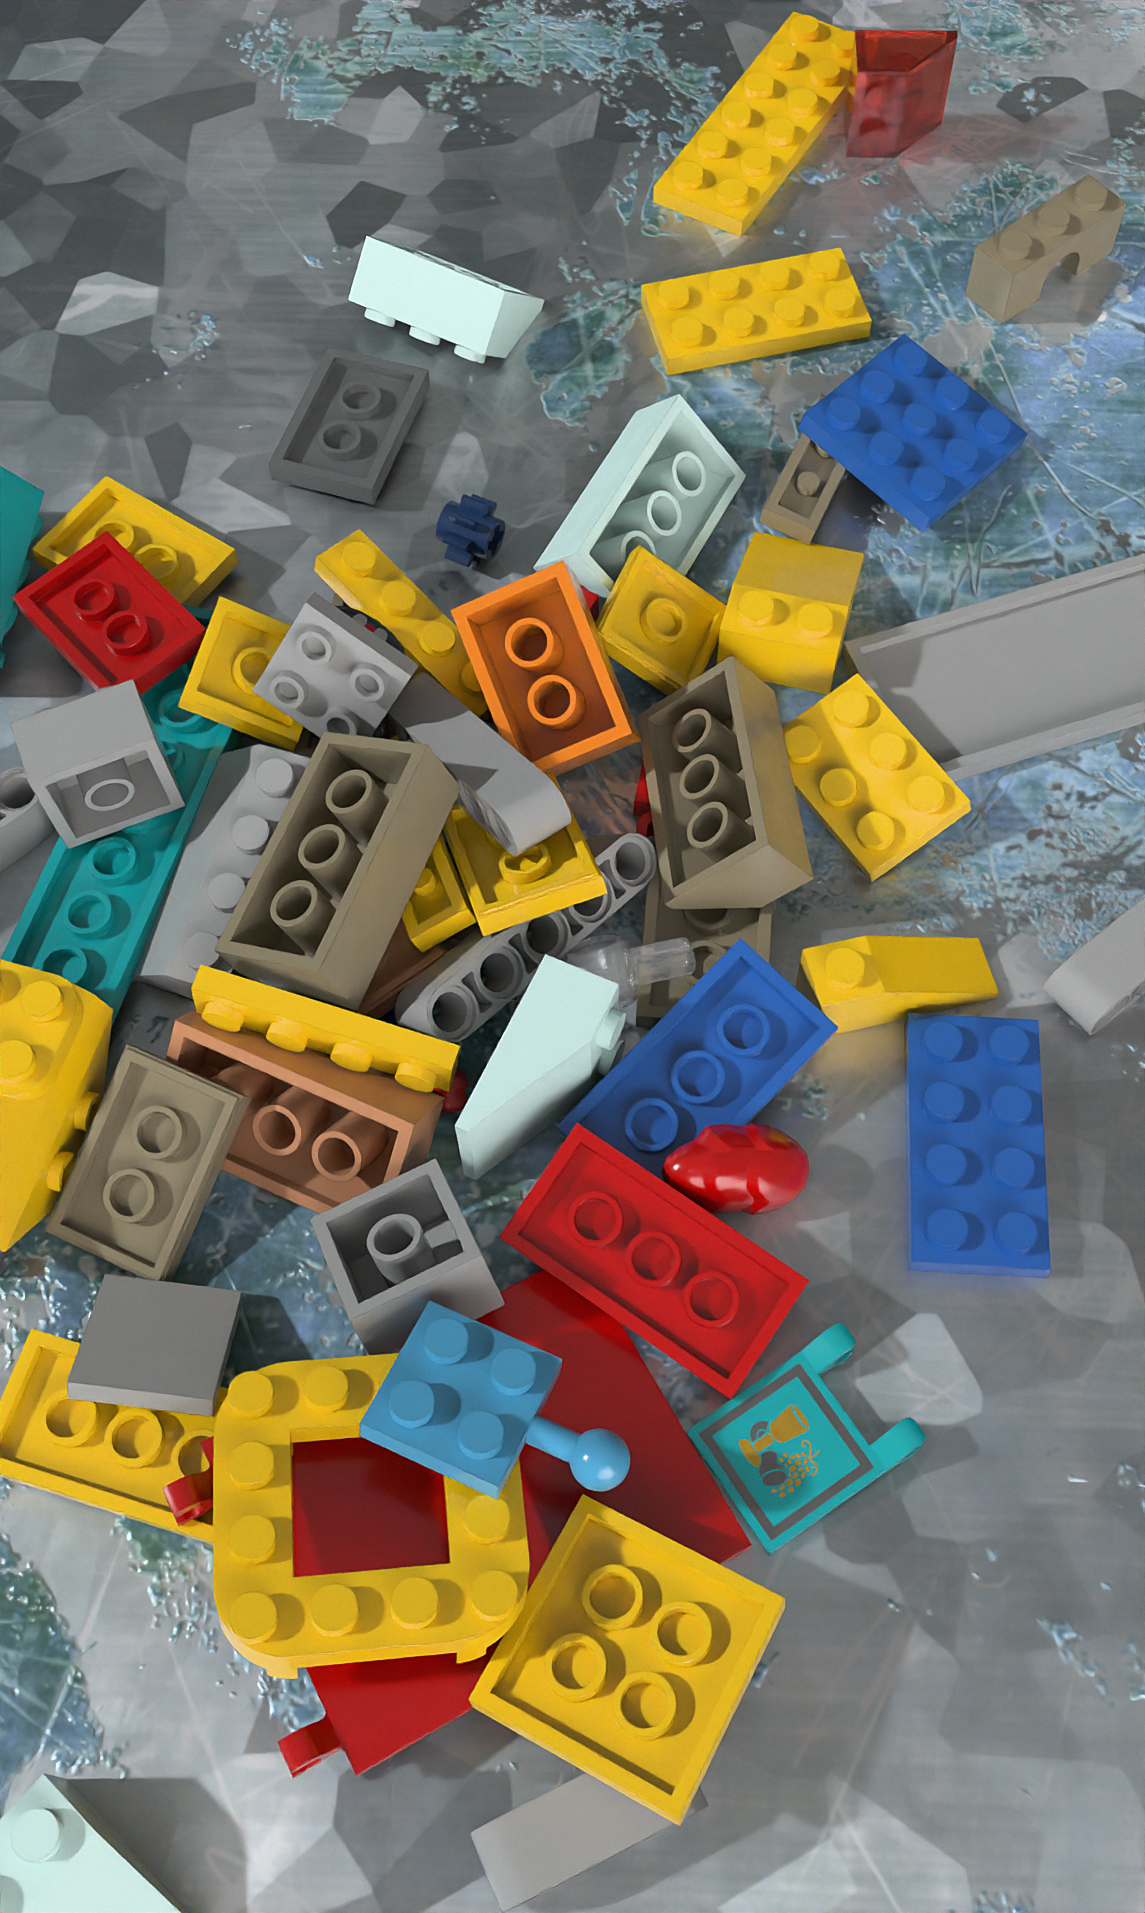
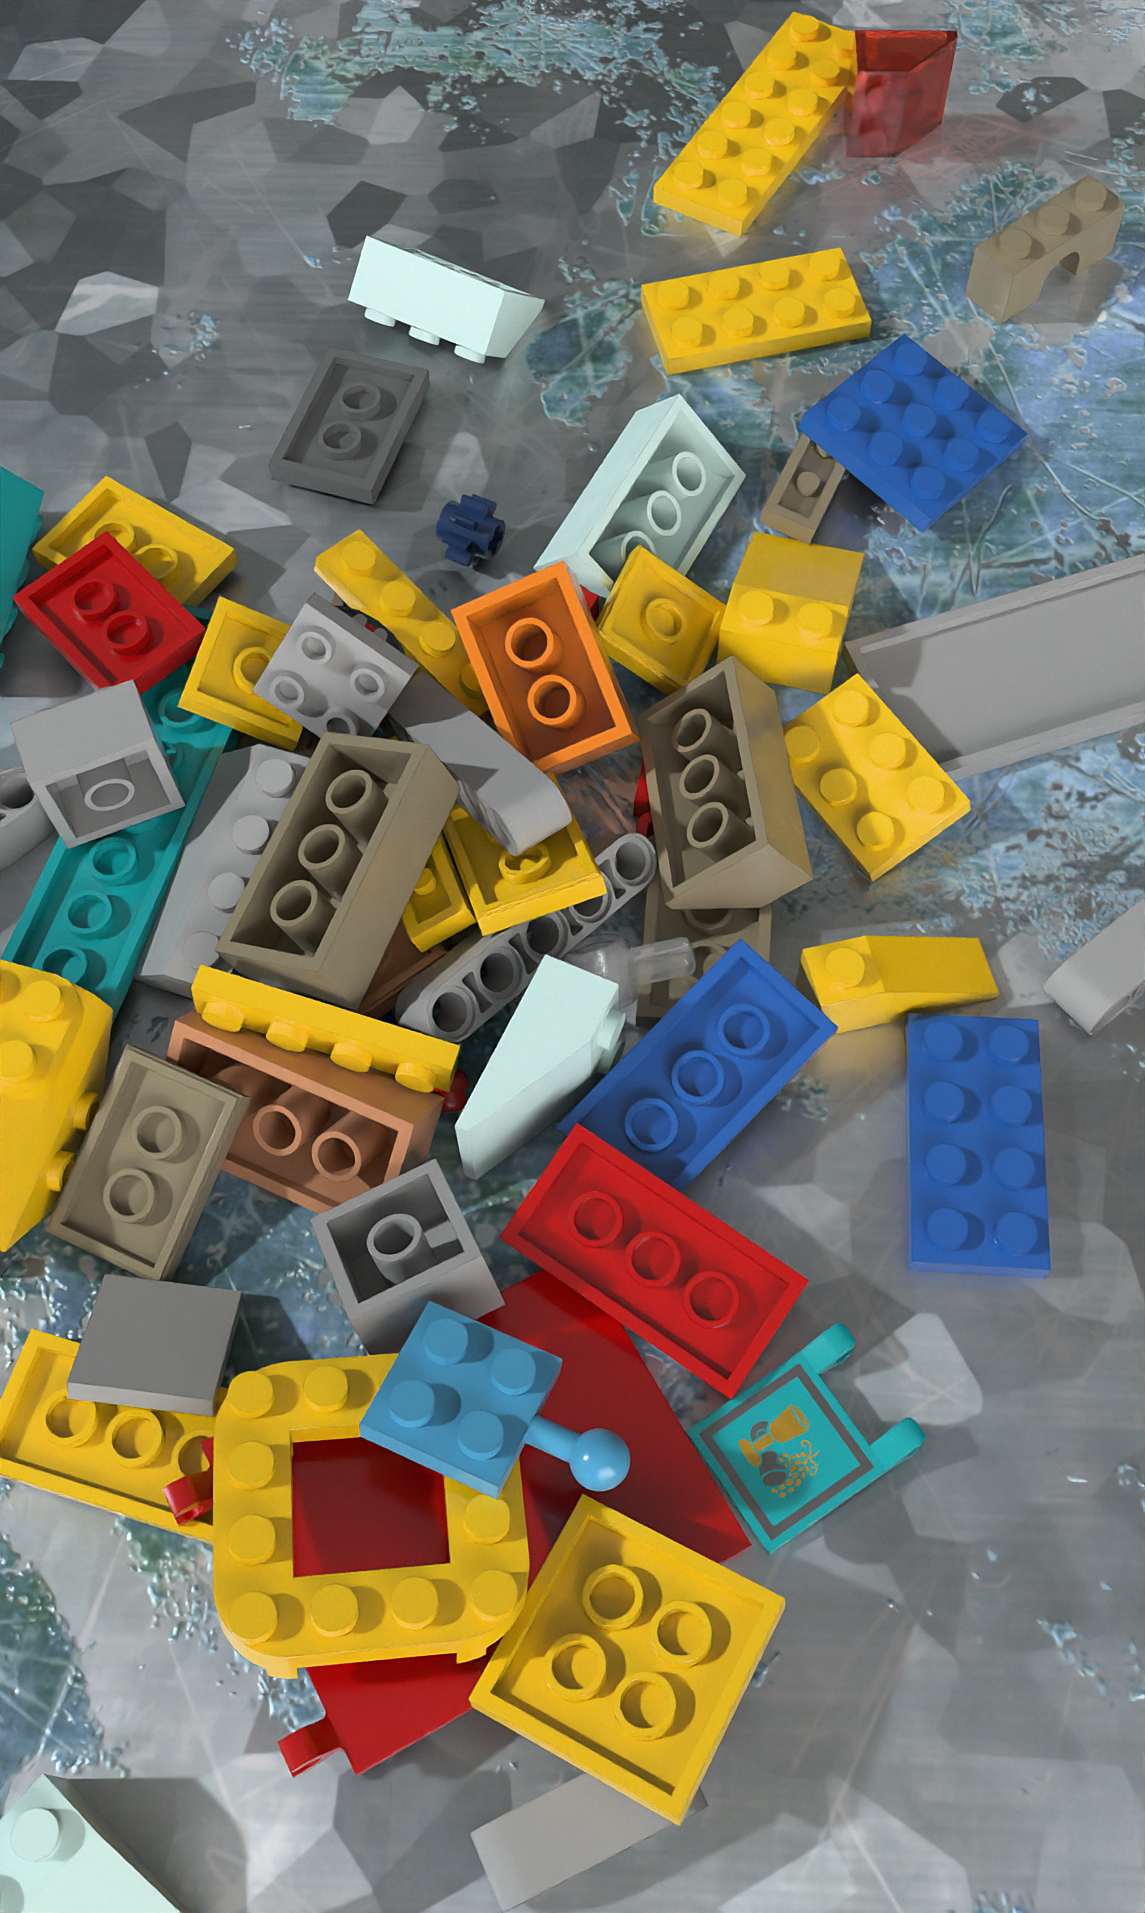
(739, 1169): red arm -> none

